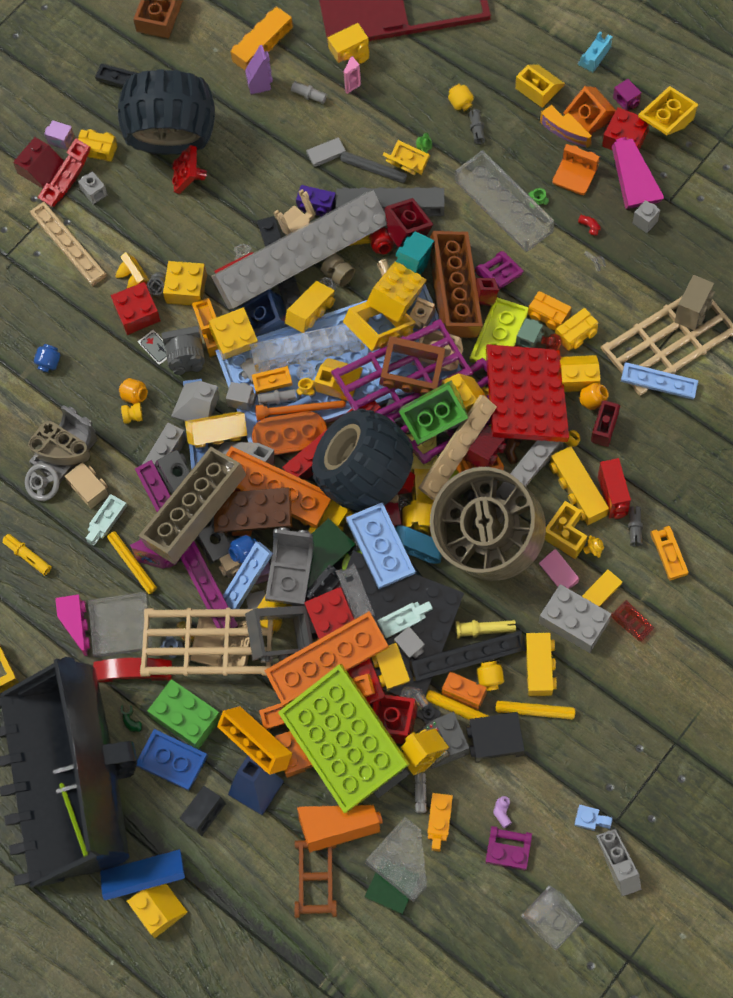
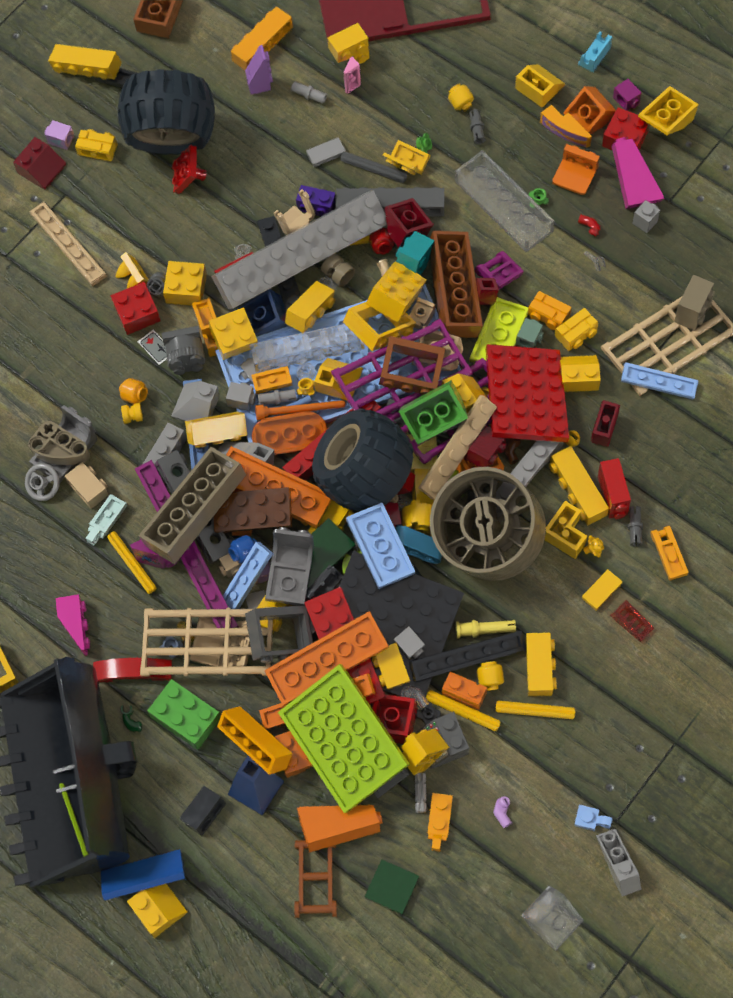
(21, 550): yellow axle -> none
(47, 358): blue head -> none
(67, 173): slope -> none
(85, 61): none -> yellow brick
(92, 187): light grey brick -> none
(118, 624): clear plate -> none
(171, 760): blue plate -> none
(354, 592): clear plate -> none
(401, 859): clear plate -> none
(403, 618): light aqua hinge -> none
(495, 736): black panel -> none
(508, 855): magenta plate -> none
(552, 341): clear red plate -> none
(559, 570): bright pink slope -> none
(574, 618): light grey brick -> none
(593, 395): light orange head -> none

